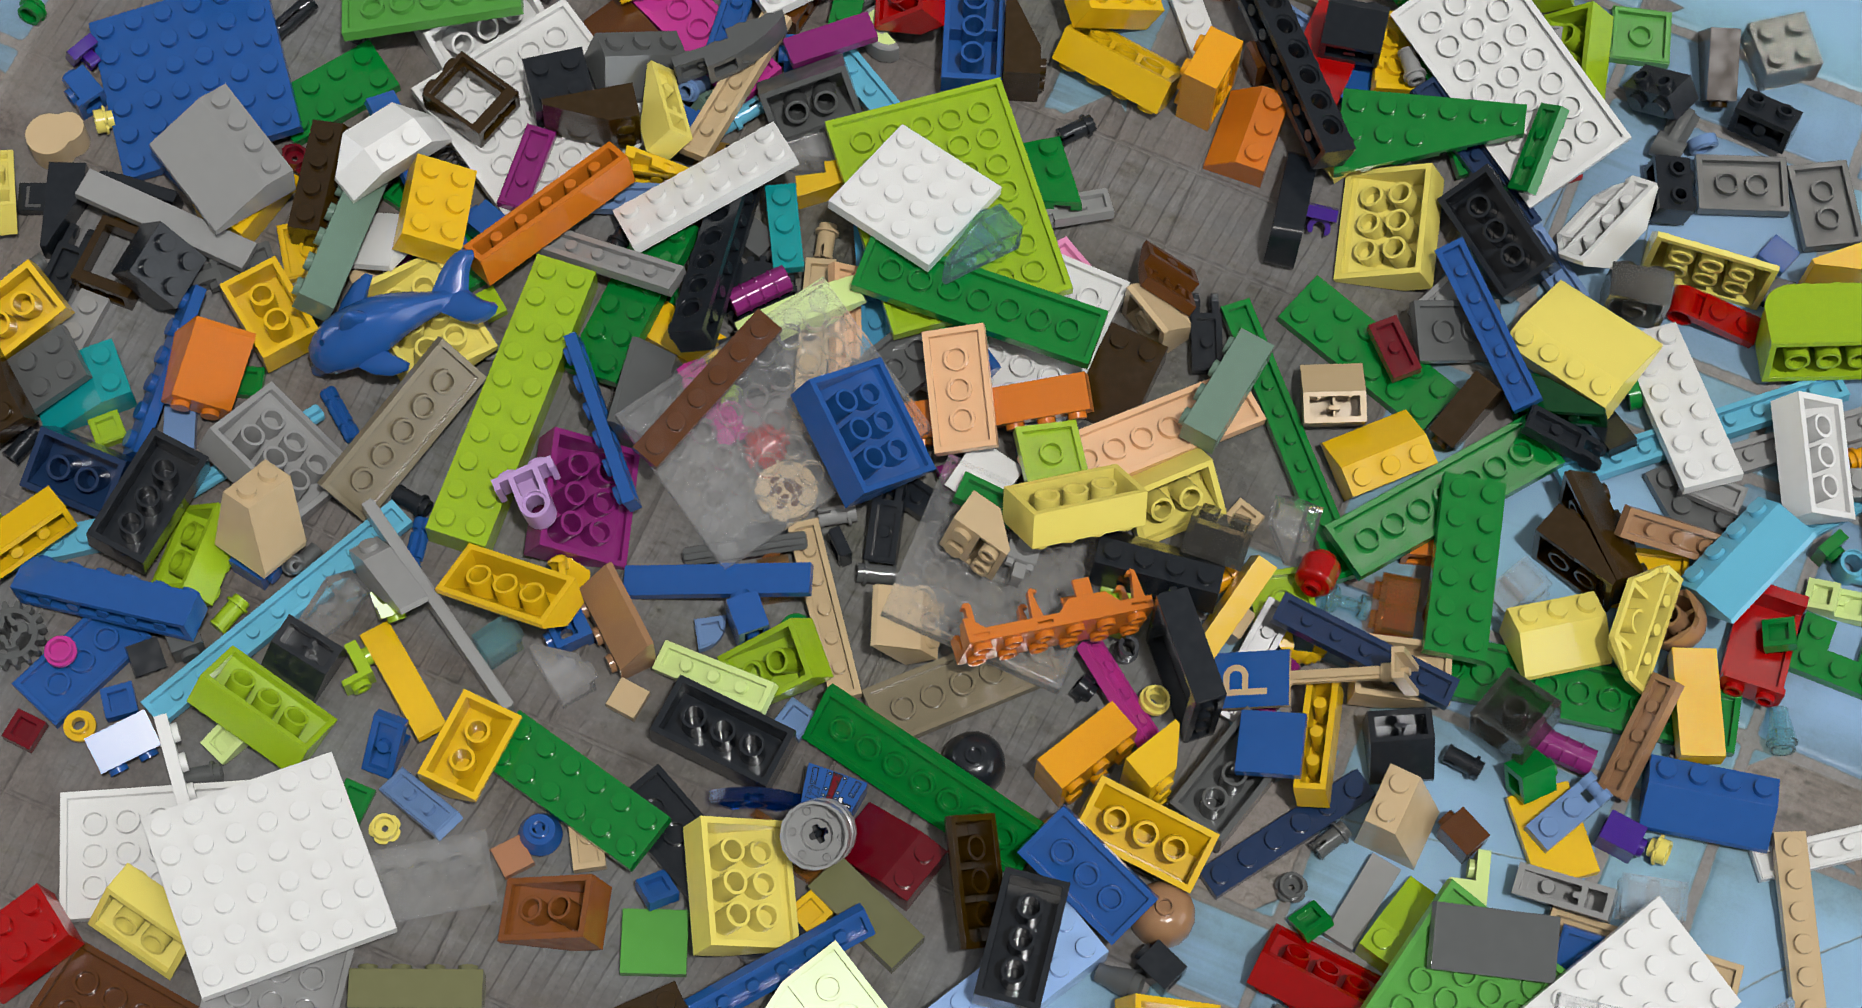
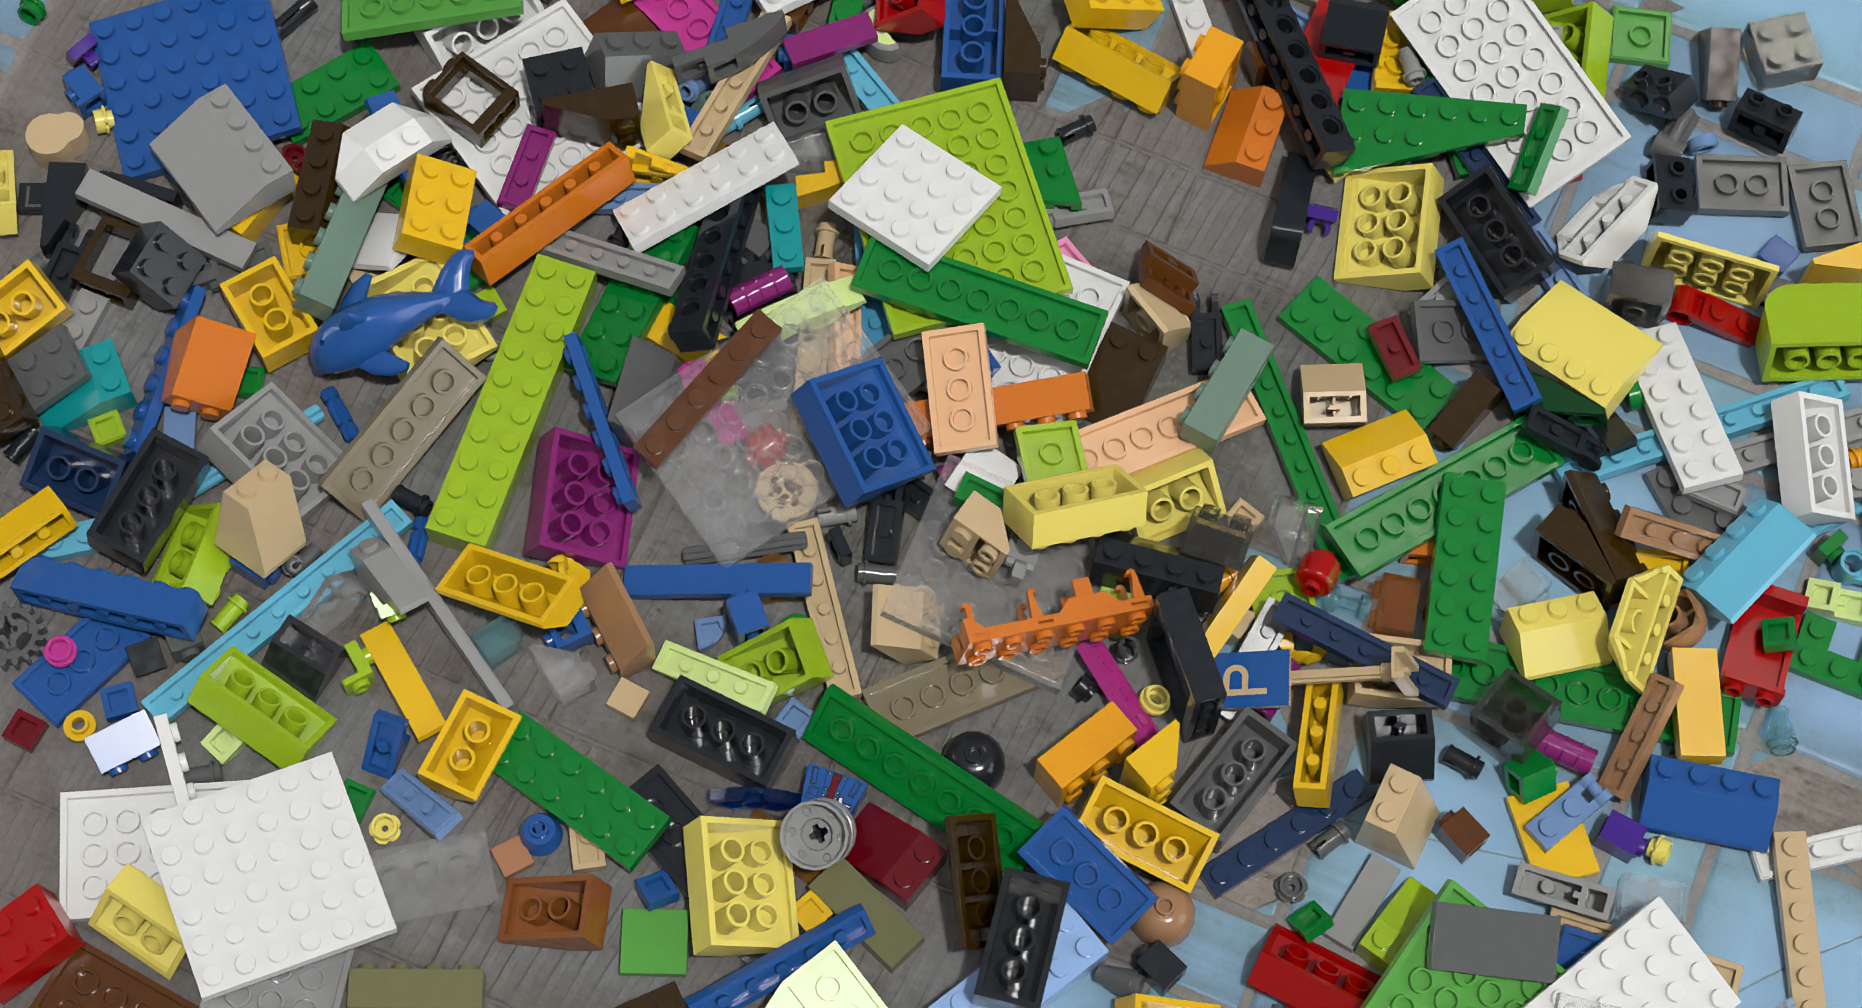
(530, 490): lavender pin -> none
(987, 238): clear light blue slope -> none
(1271, 744): blue tile -> none
(1478, 870): yellowish green slope -> none

